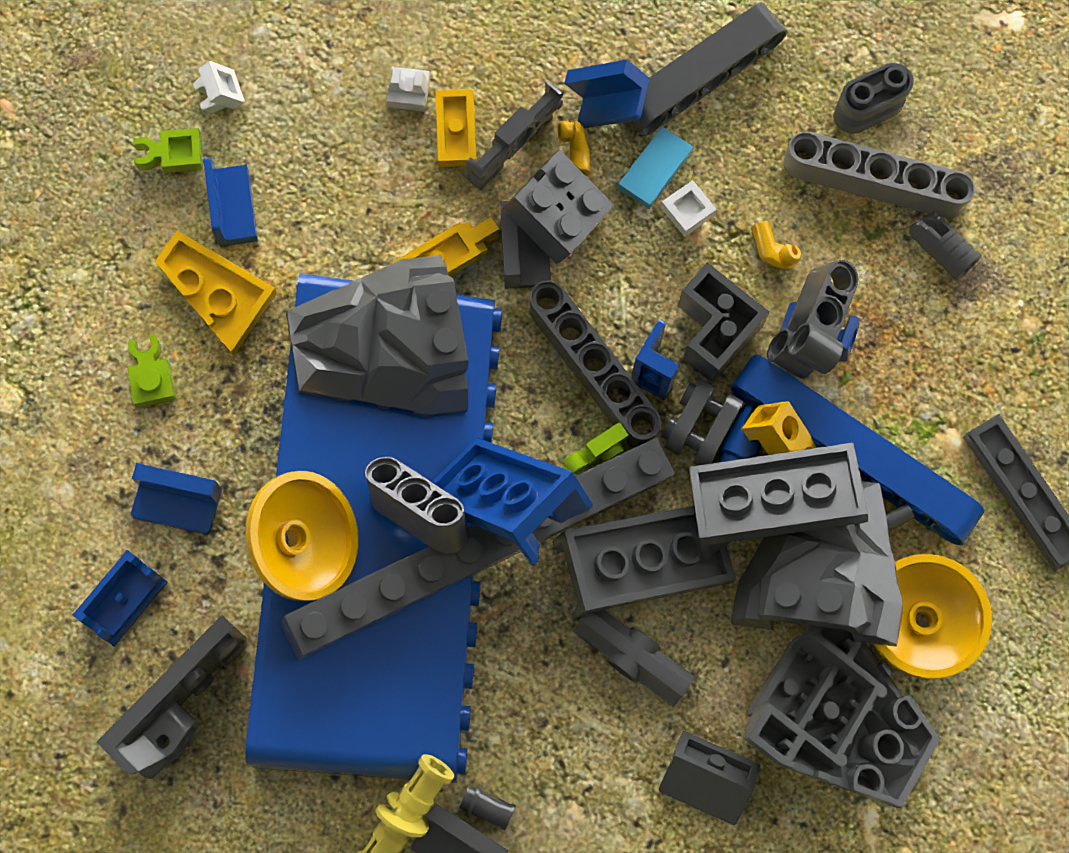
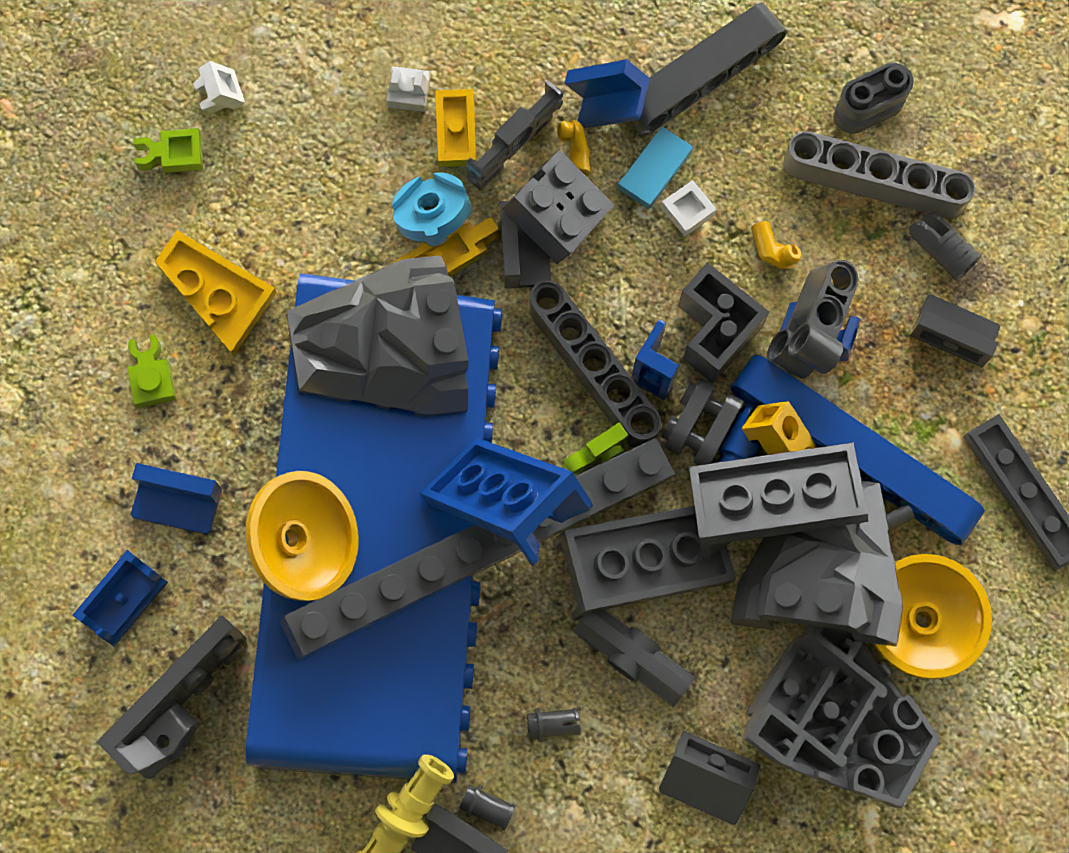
(230, 204): blue panel -> none
(416, 505): dark grey beam -> none
(434, 224): none -> medium azure plate
(550, 723): none -> dark grey pin
(956, 331): none -> dark grey panel

